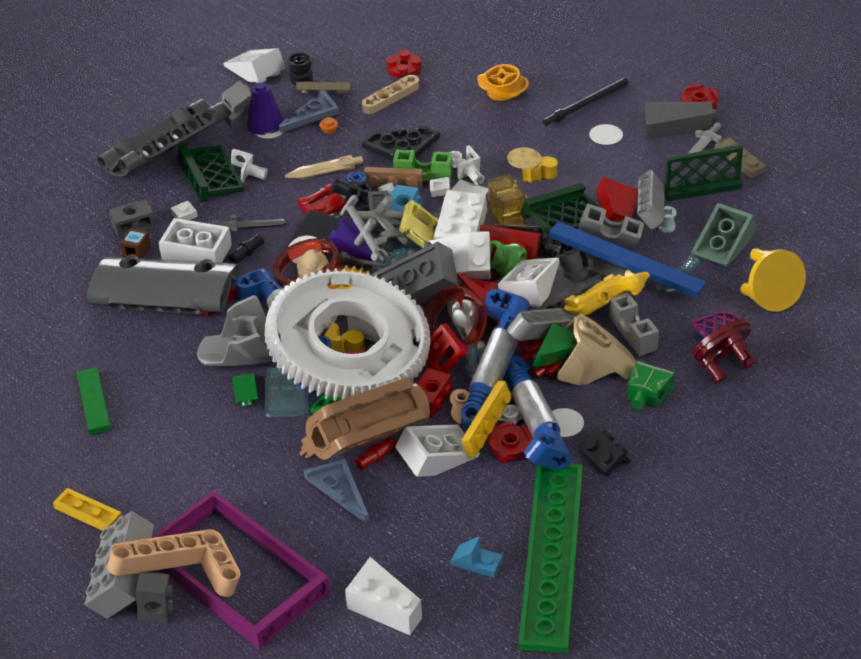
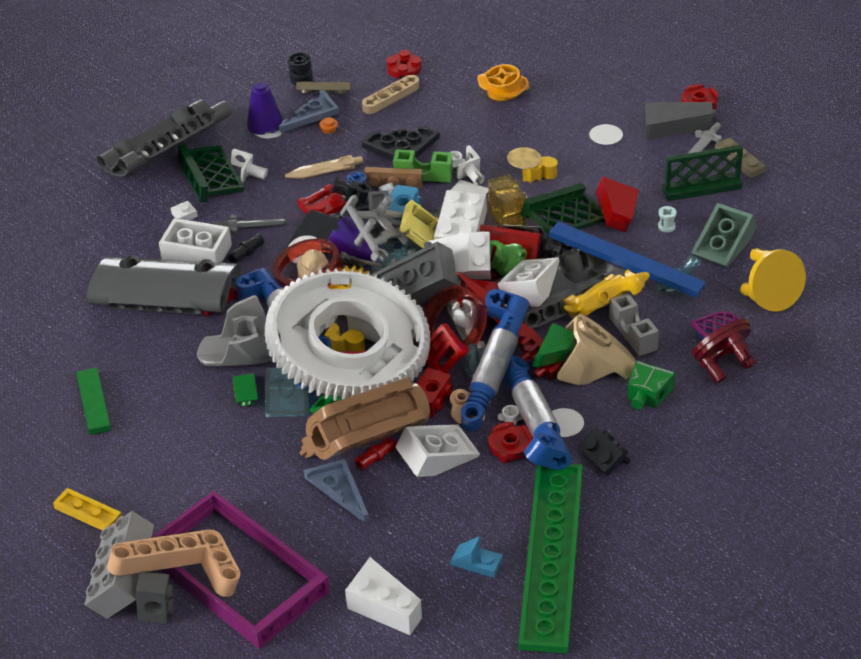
(133, 215): dark grey brick -> none
(135, 243): reddish brown brick -> none
(237, 100): light grey arch -> none
(257, 64): white slope -> none
(439, 186): white plate -> none
(486, 419): yellow plate -> none
(536, 323): light grey beam -> none
(559, 114): black bar -> none
(623, 233): light grey arch -> none
(651, 199): light grey beam -> none

